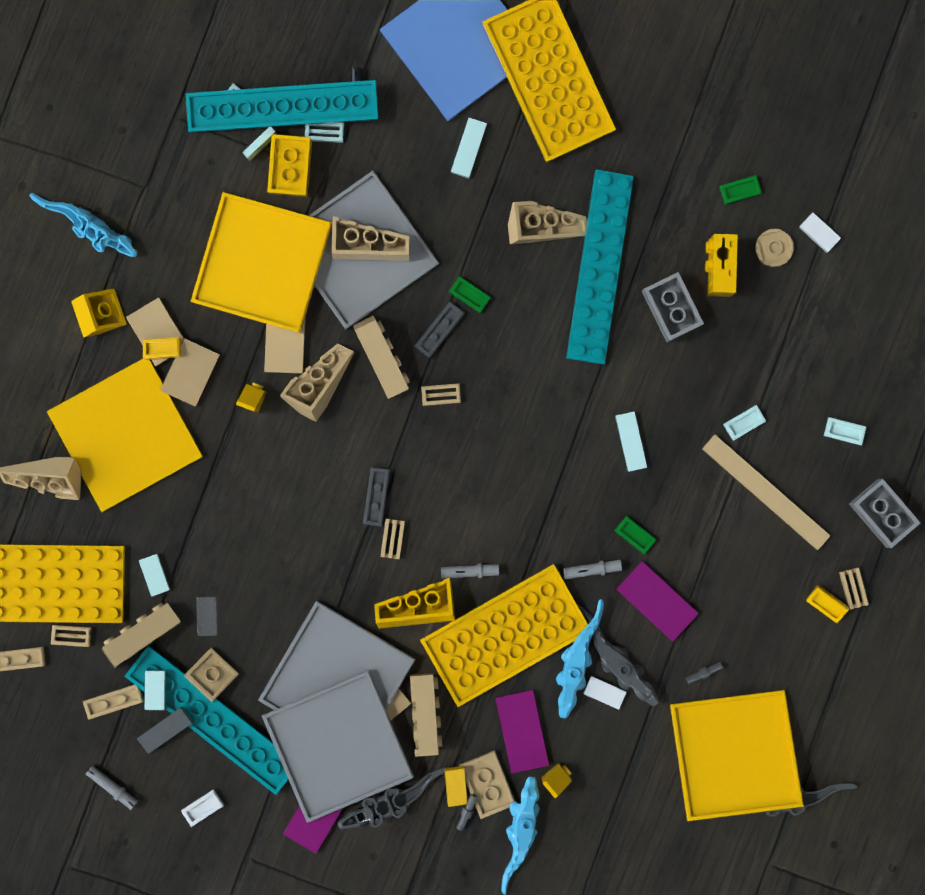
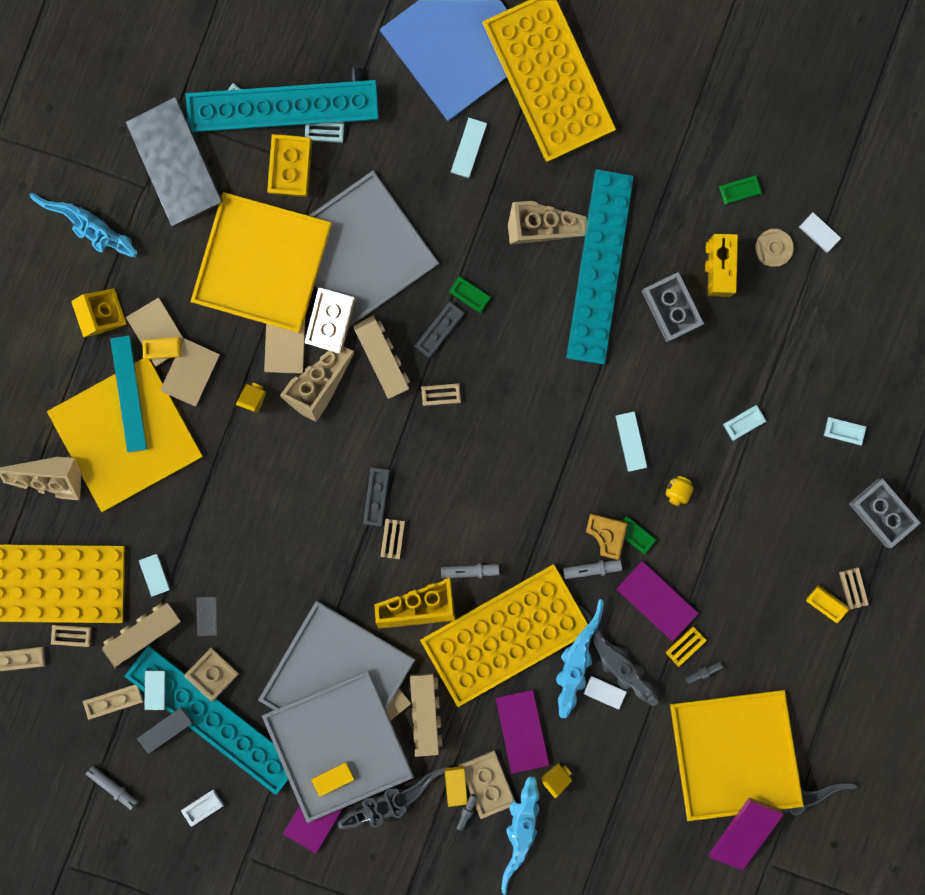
(128, 394): none -> teal tile
(174, 162): none -> tile
(265, 138): light aqua tile -> none
(330, 320): none -> tile
(332, 779): none -> yellow tile
(364, 242): tan wedge -> none
(609, 533): none -> pearl gold tile
(679, 491): none -> yellow head
(691, 651): none -> yellow tile
(746, 833): none -> magenta tile
(766, 492): tan tile -> none

